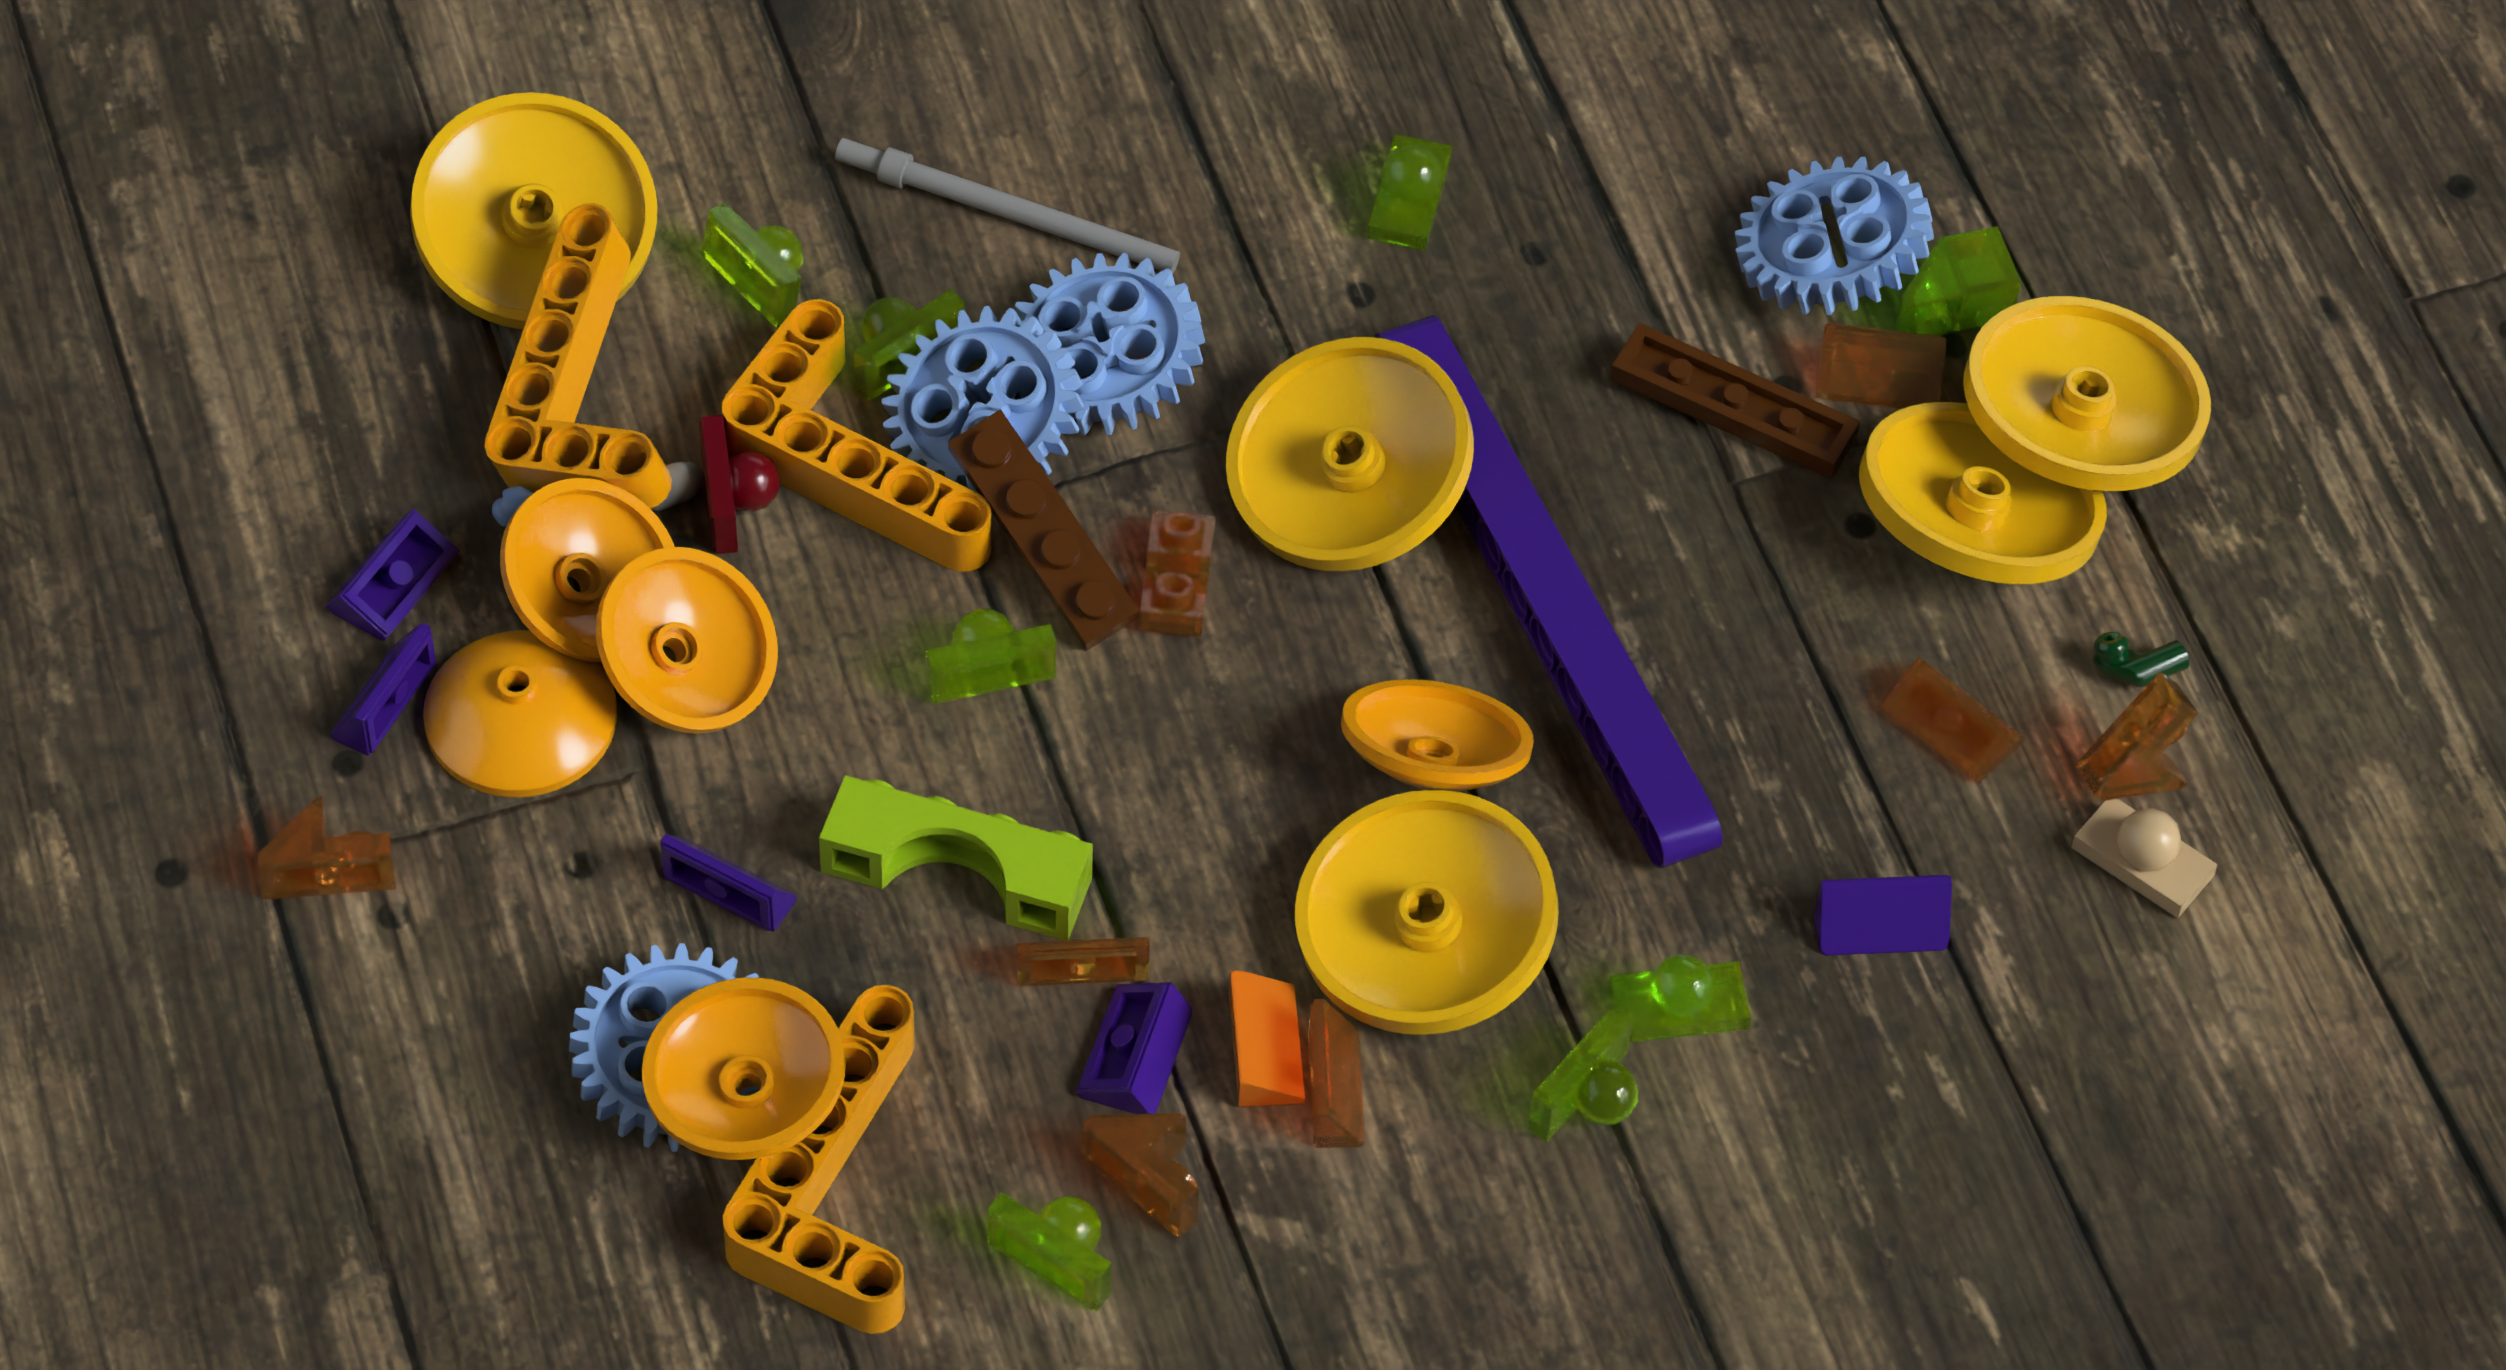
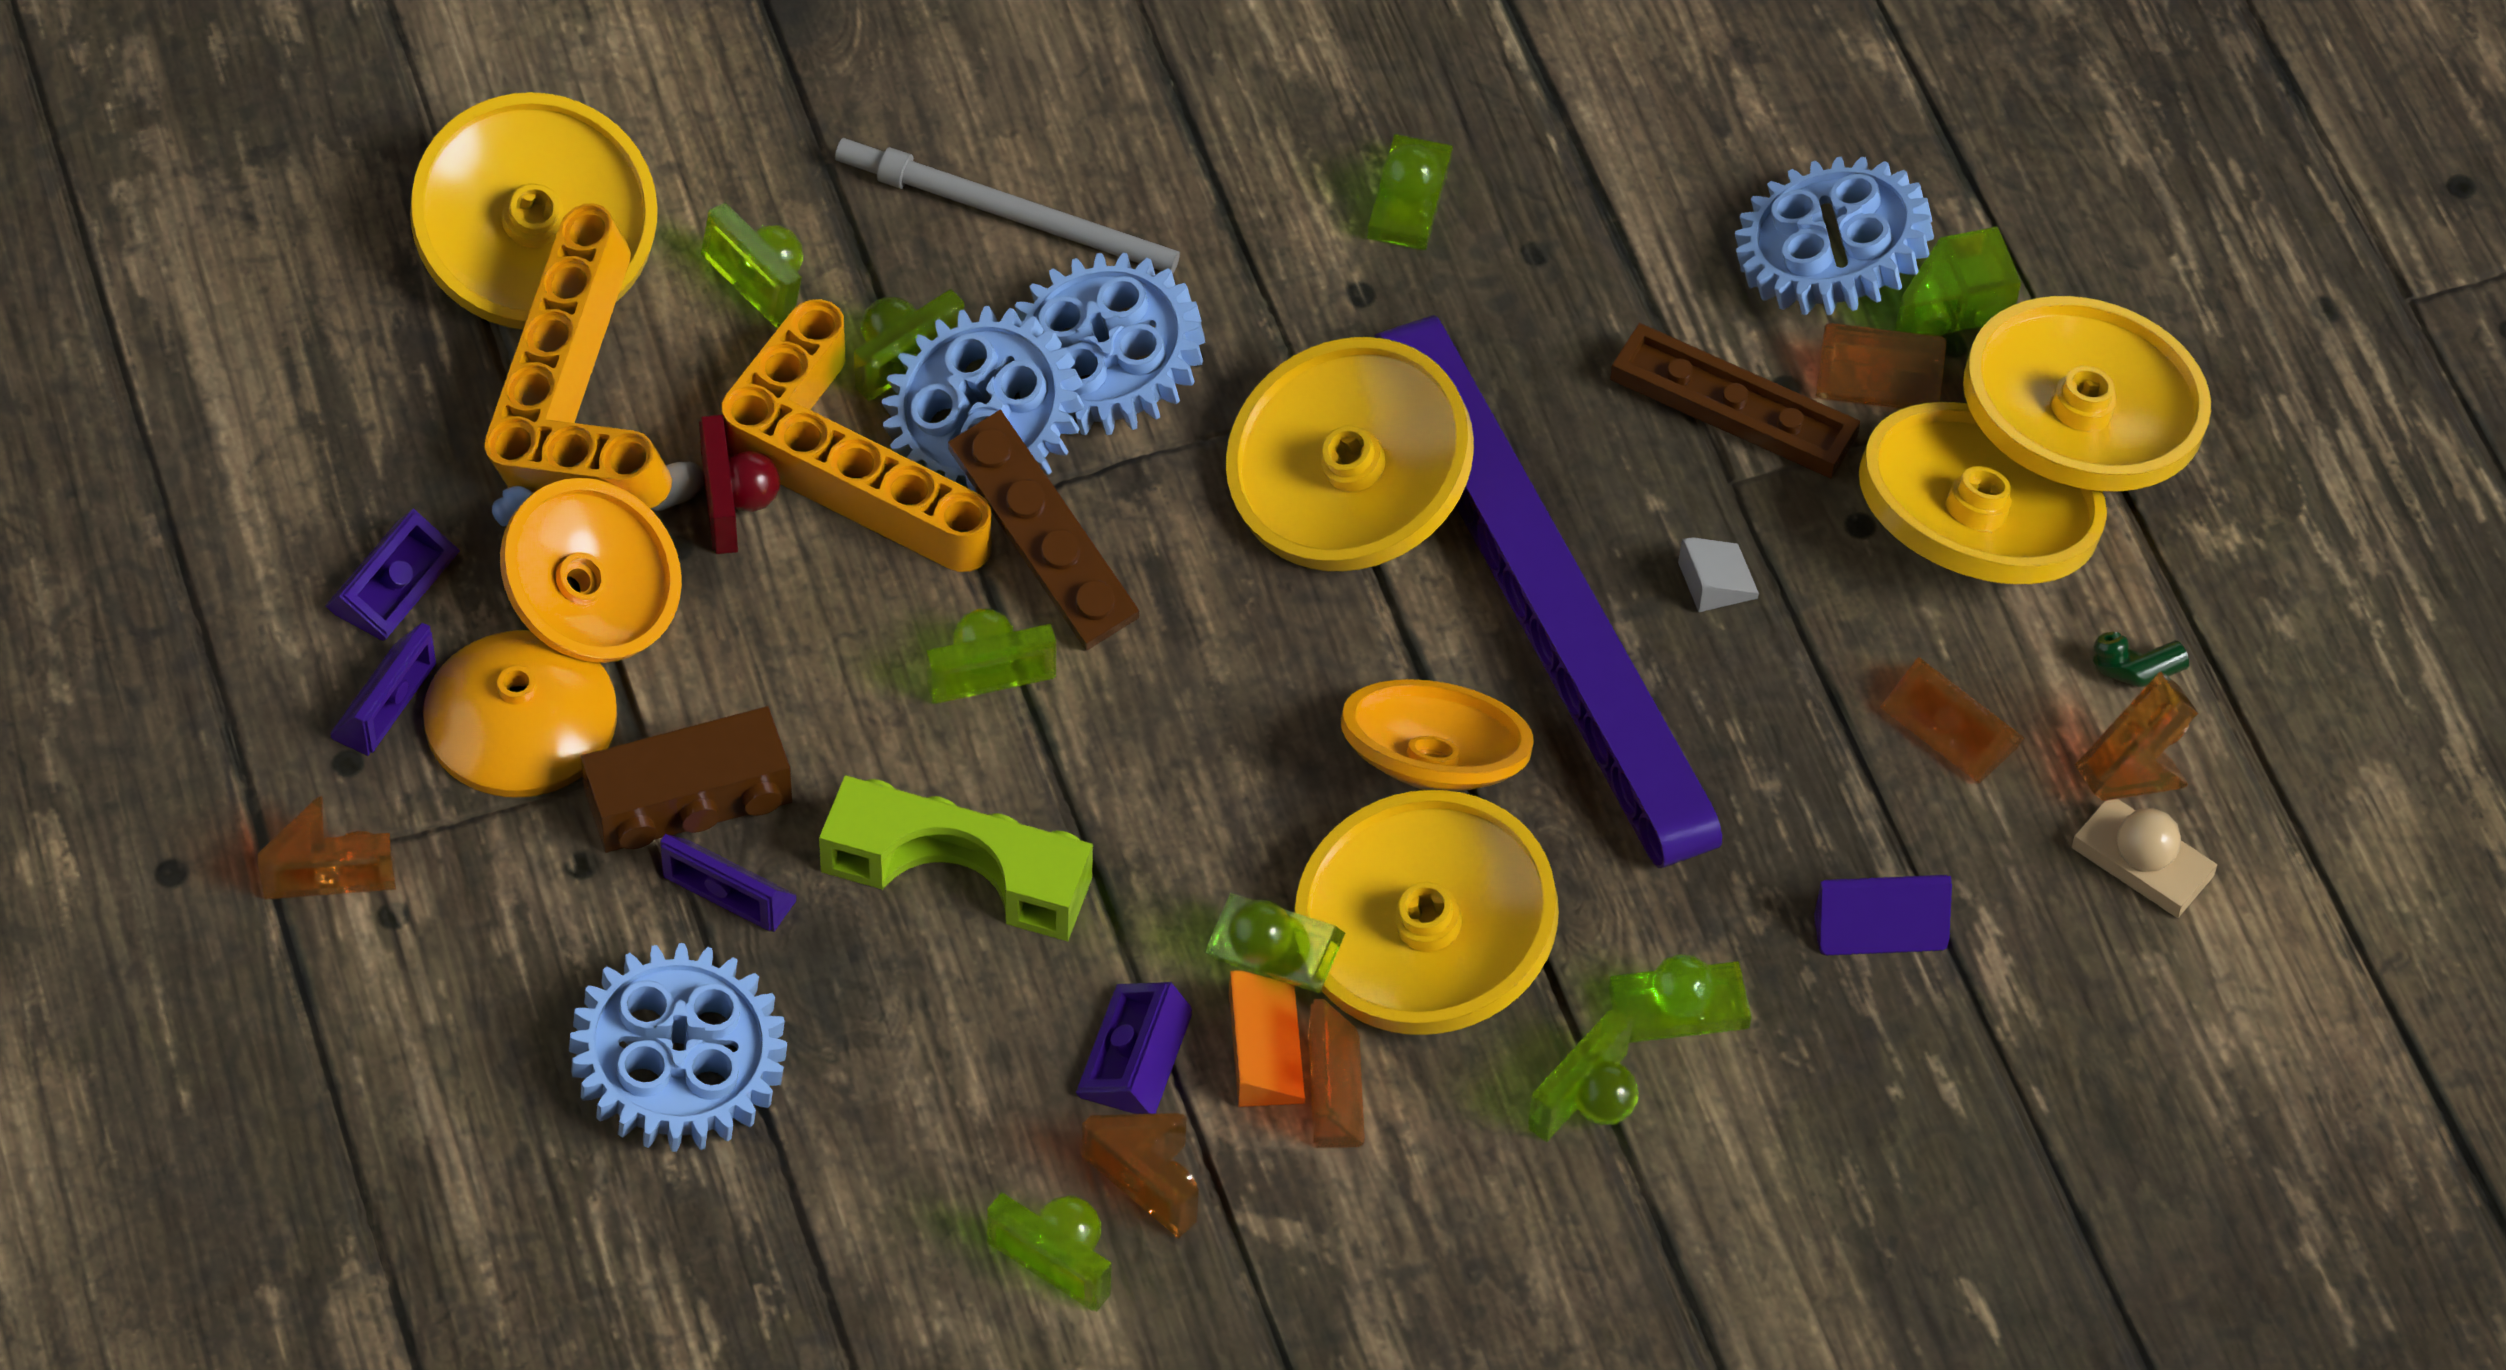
(687, 779): none -> reddish brown brick
(711, 624): light orange dish -> none
(736, 1039): light orange dish -> none
(816, 1161): light orange beam -> none
(1082, 961): clear orange slope -> none
(1177, 573): clear orange slope -> none
(1275, 942): none -> clear neon green tile
(1715, 573): none -> light grey slope

